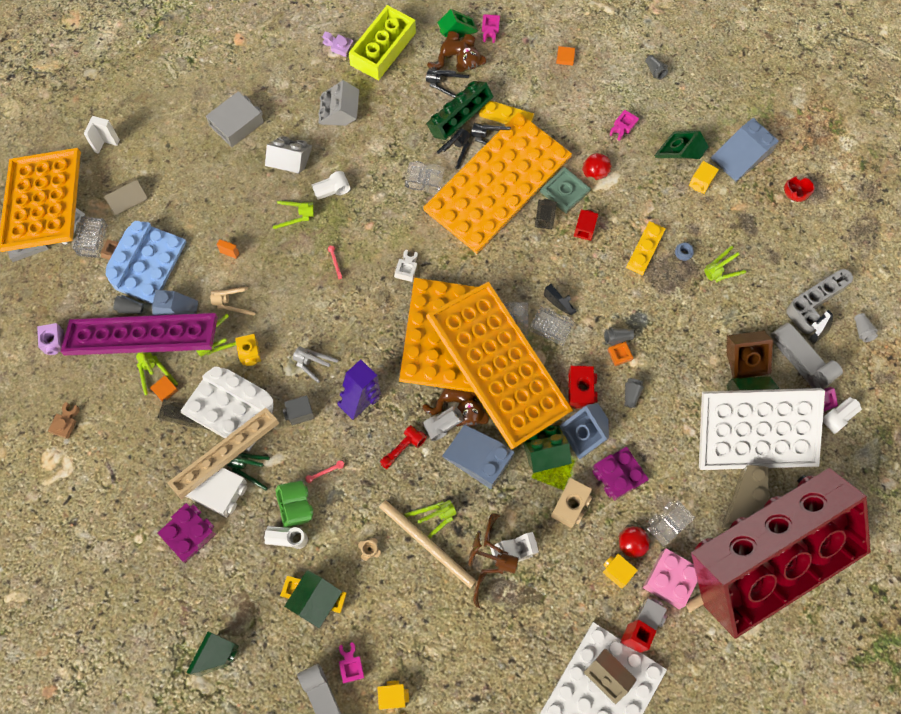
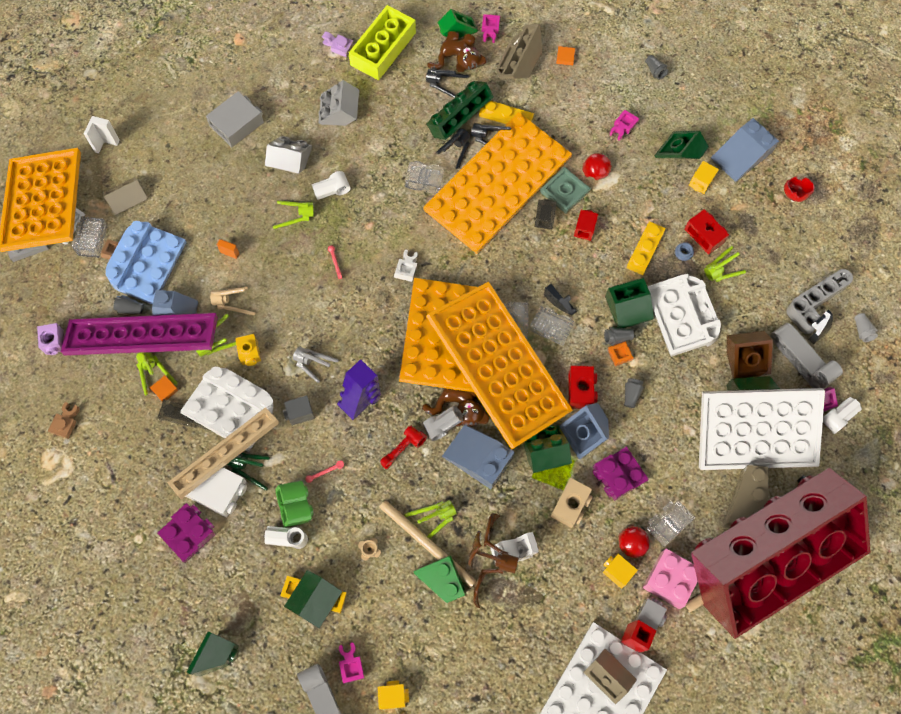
(442, 579): none -> wing
(521, 54): none -> dark tan wedge
(630, 303): none -> dark green slope
(684, 314): none -> white plate
(706, 231): none -> red brick

